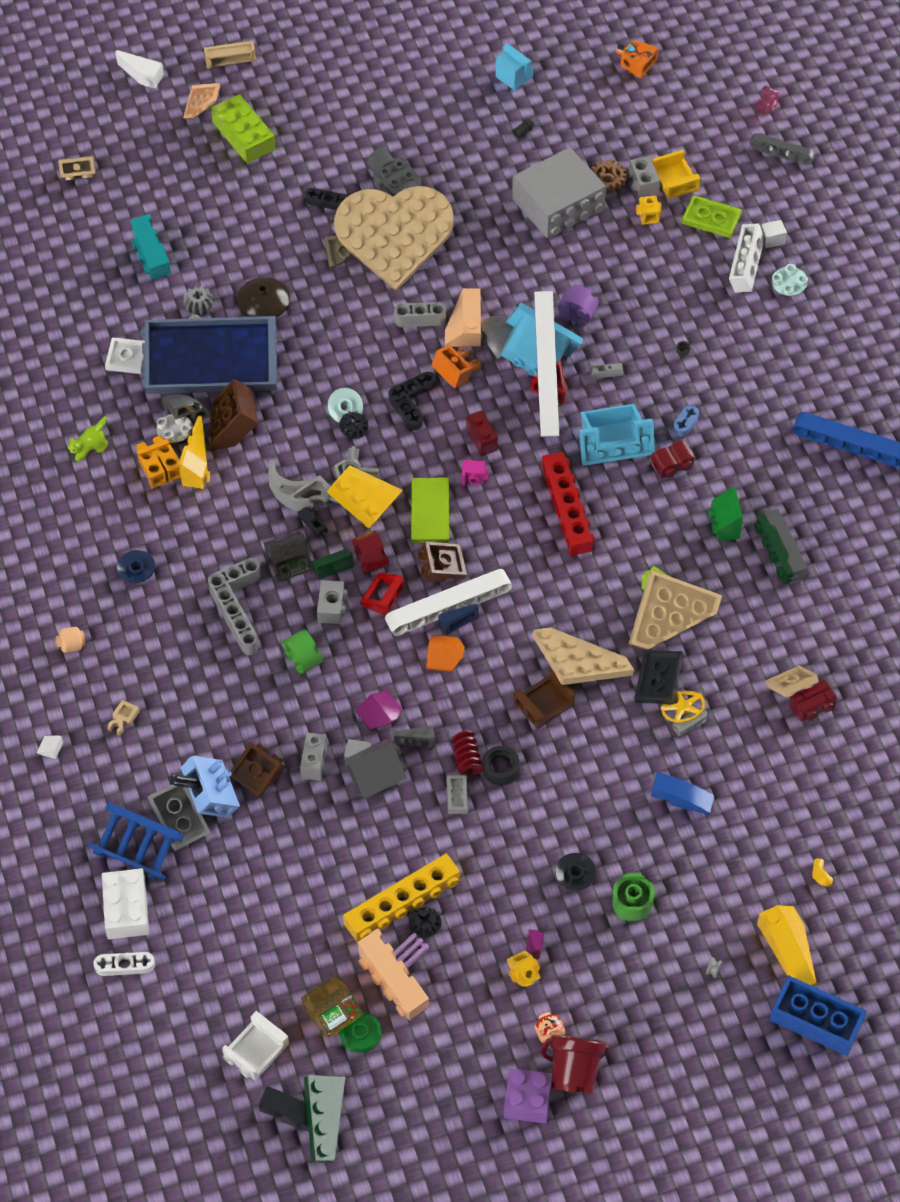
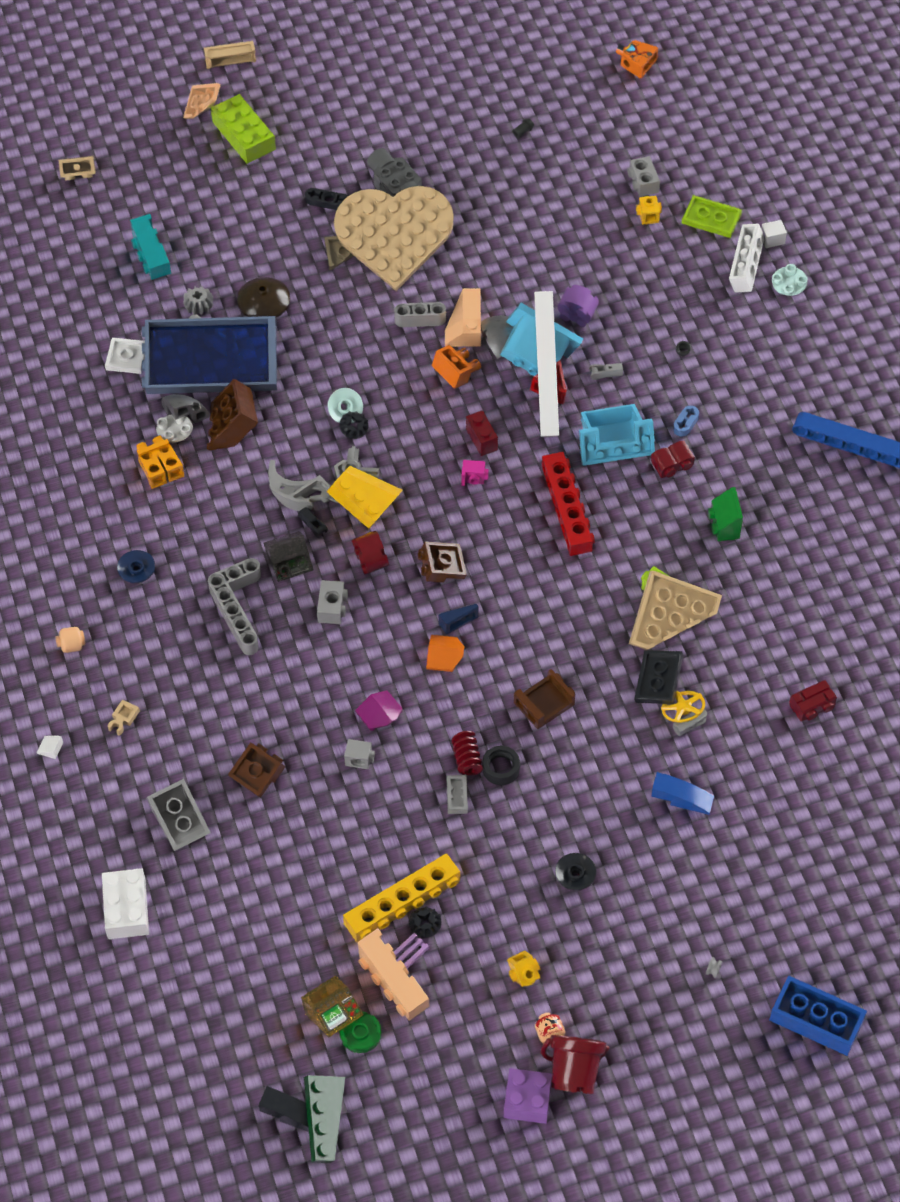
(91, 439): lime animal -> none
(134, 821): blue fence -> none
(138, 956): white beam -> none
(141, 69): white slope -> none
(193, 459): yellow wedge -> none
(208, 786): light blue piece -> none
(256, 1047): white panel -> none
(302, 651): bright green brick -> none
(313, 756): light grey brick -> none
(333, 563): dark green panel -> none
(375, 768): dark grey brick -> none
(386, 603): red tile -> none
(406, 396): black beam -> none
(416, 737): flat silver slope -> none
(430, 510): lime tile -> none
(465, 594): white beam -> none
(513, 67): medium azure plate -> none
(535, 943): magenta slope -> none
(558, 192): light grey brick -> none
(579, 660): tan plate -> none
(608, 175): medium nougat gear -> none
(633, 897): bright green brick -> none
(675, 174): yellow panel -> none
(768, 100): clear pink panel -> none
(781, 546): piece -> none
(788, 940): yellow wedge -> none
(792, 681): tan plate -> none
(805, 155): dark grey beam -> none
(819, 874): yellow arm -> none

